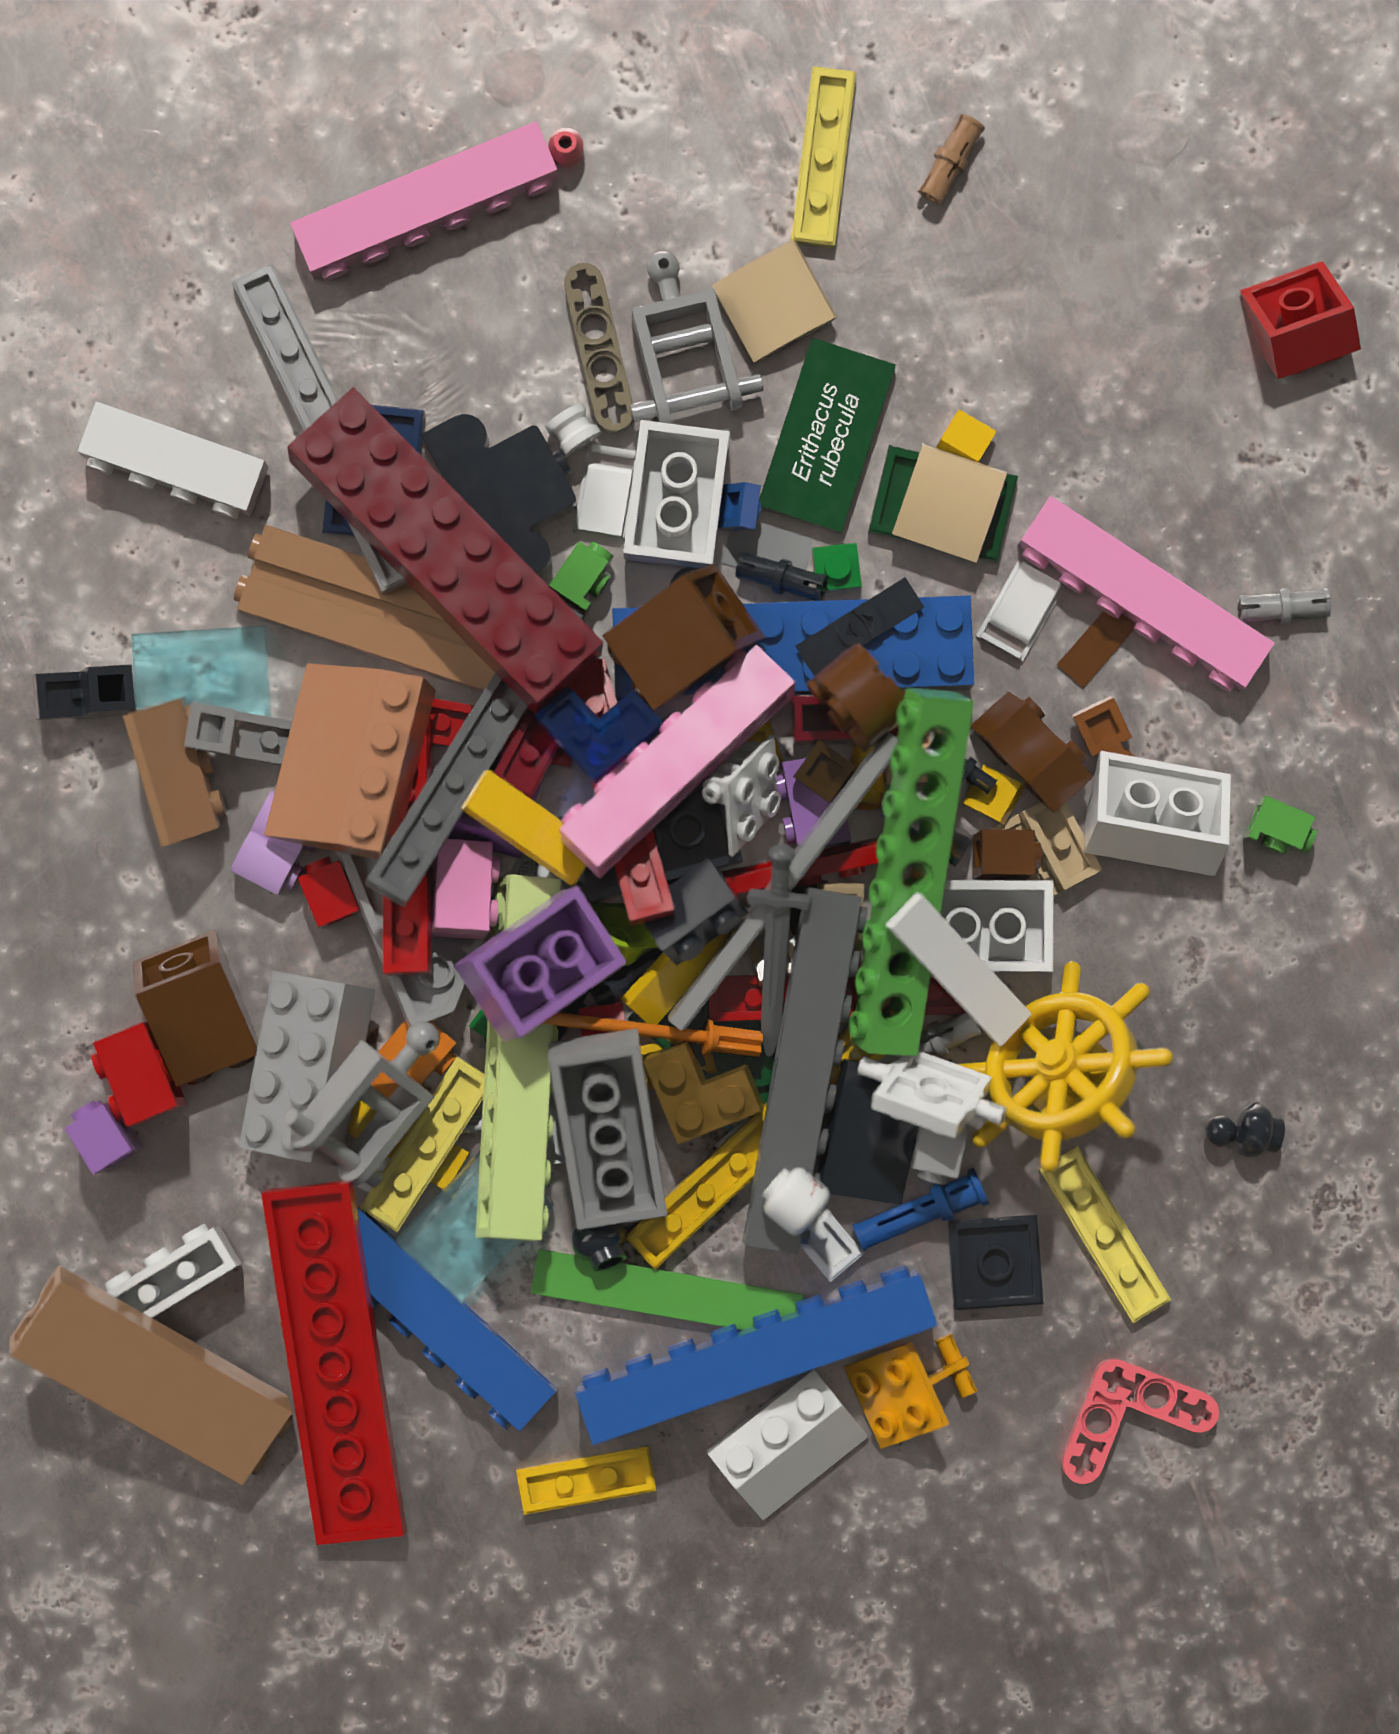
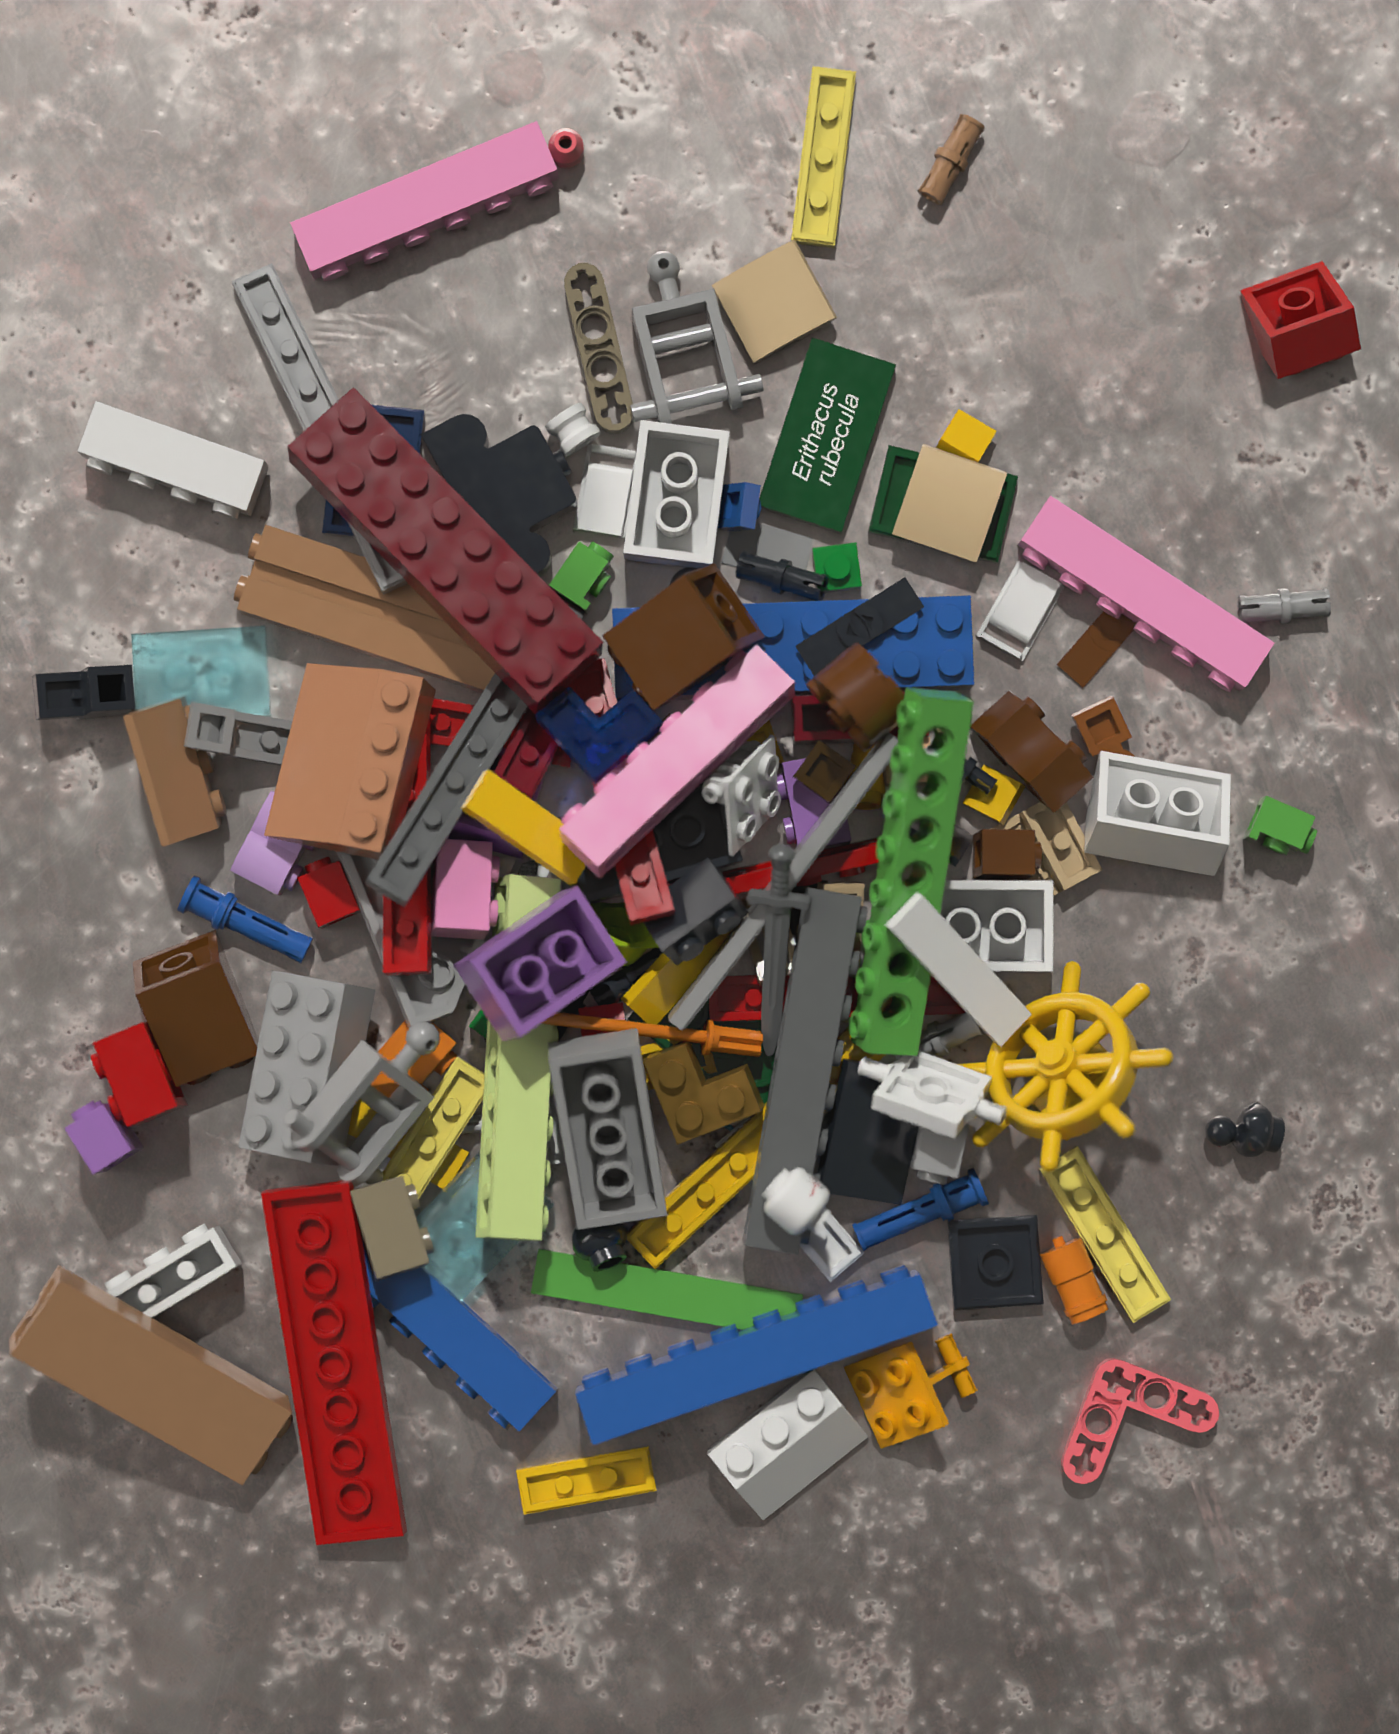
(224, 912): none -> blue pin
(390, 1228): none -> dark tan brick
(1073, 1276): none -> orange piece

